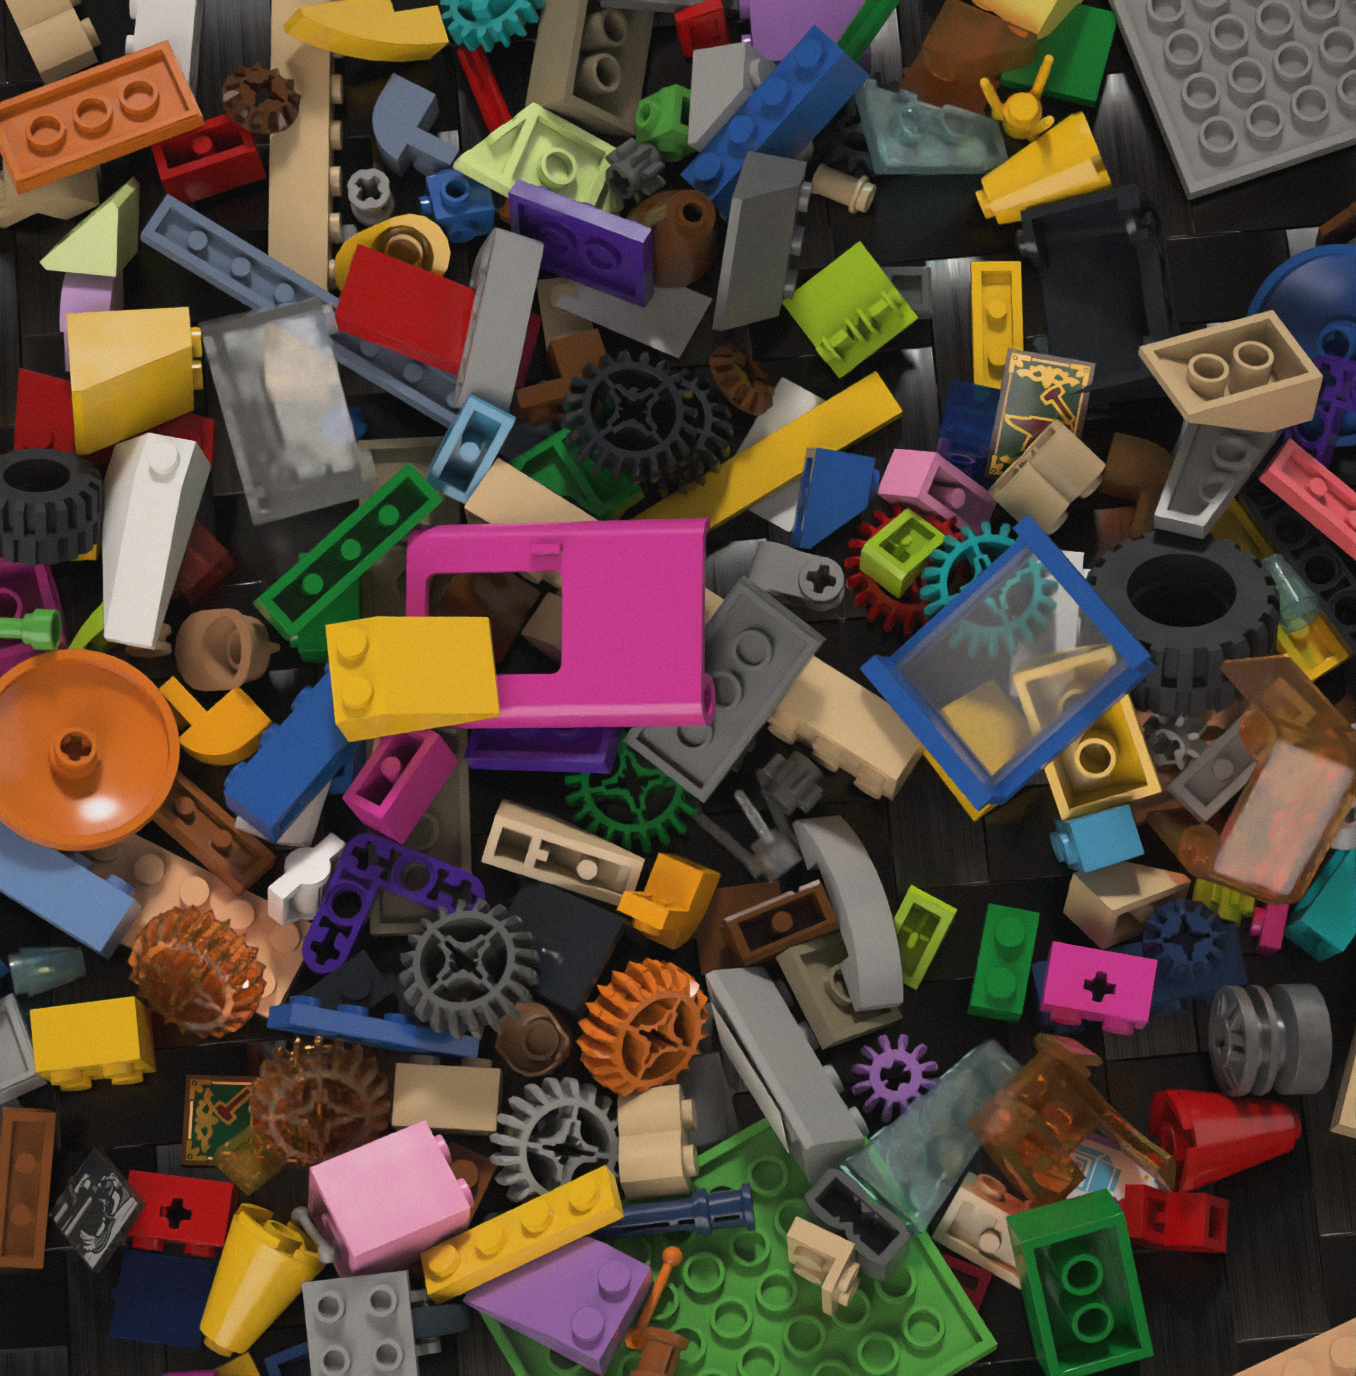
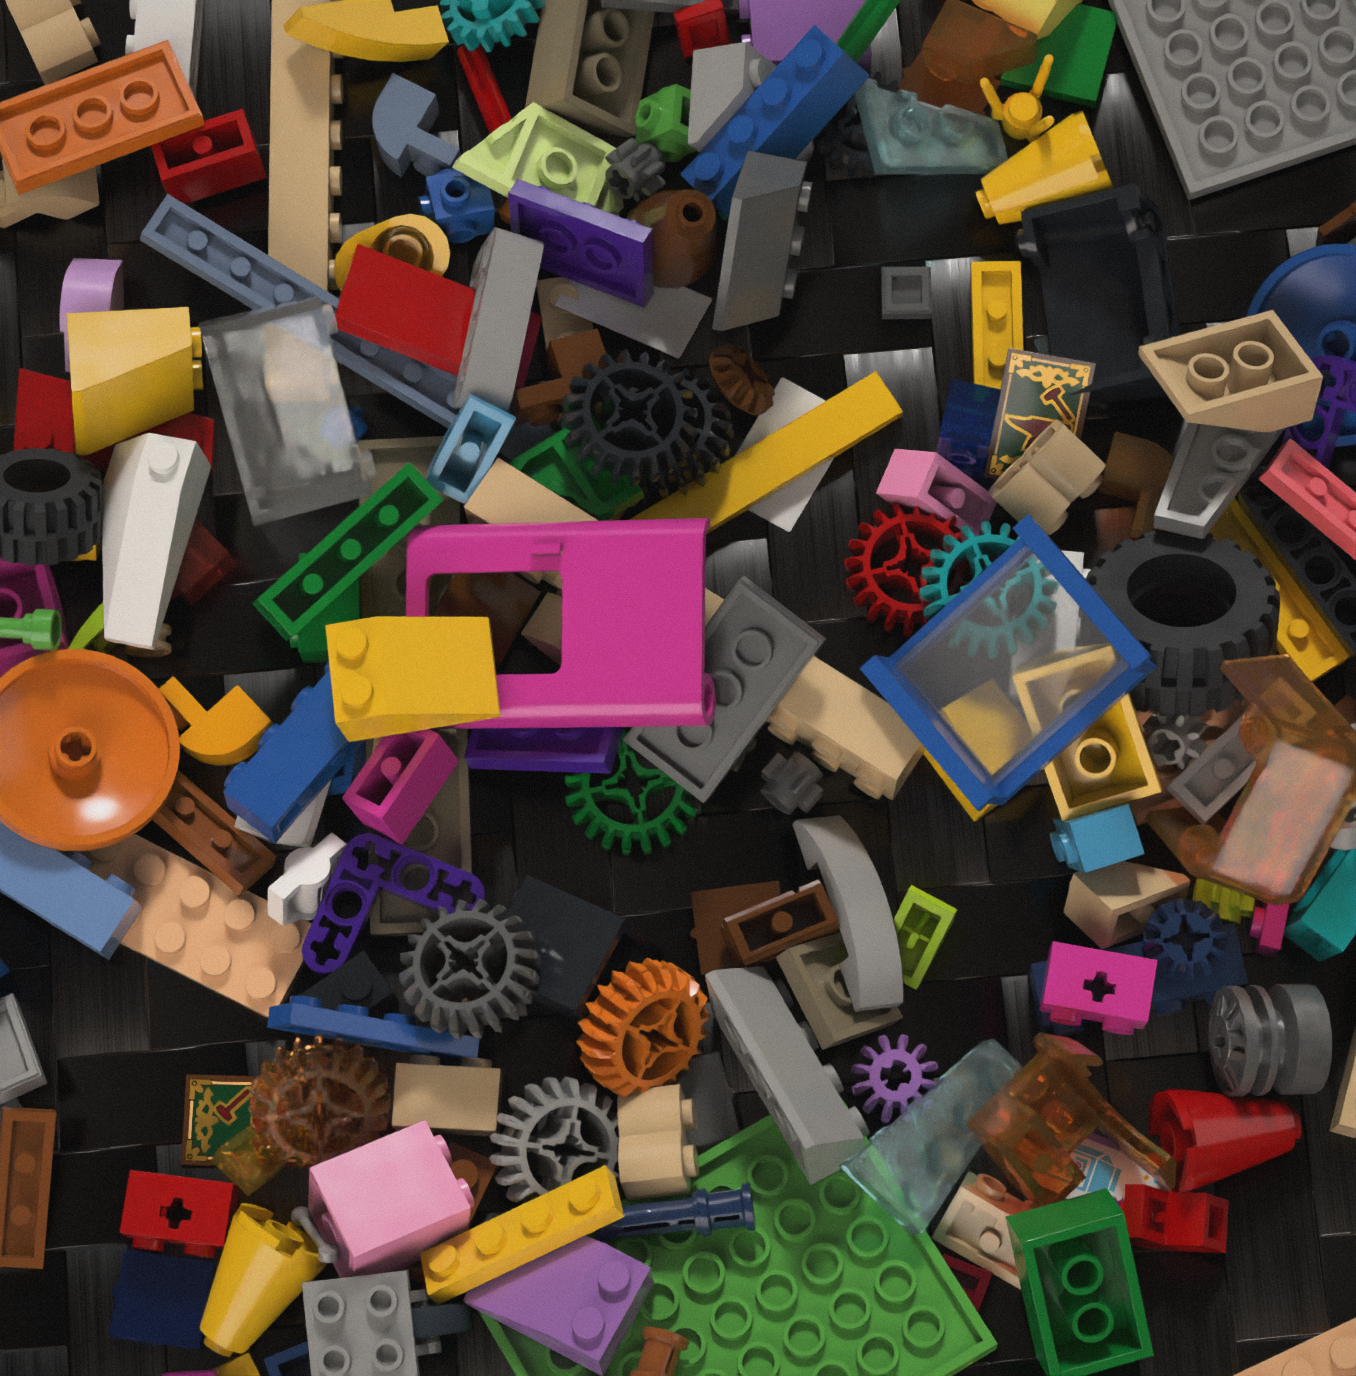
(45, 968): clear light blue cone -> none
(93, 1043): yellow brick -> none
(97, 1209): piece -> none
(103, 239): yellowish green slope -> none
(197, 972): clear orange gear -> none
(222, 649): medium nougat piece -> none
(274, 114): reddish brown gear -> none
(371, 183): light grey bush -> none
(536, 1041): medium nougat hair -> none
(559, 853): tan slope -> none
(671, 901): light orange brick -> none
(671, 1257): orange hinge -> none
(750, 1078): white sticker -> none
(774, 853): clear plant -> none
(791, 577): light grey piece -> none
(824, 1256): tan bracket -> none
(831, 493): blue slope -> none
(844, 188): tan pin -> none
(844, 1209): dark grey brick -> none
(850, 310): lime hinge -> none
(900, 552): lime slope -> none
(1003, 963): green brick -> none
(1297, 600): clear light blue cone -> none

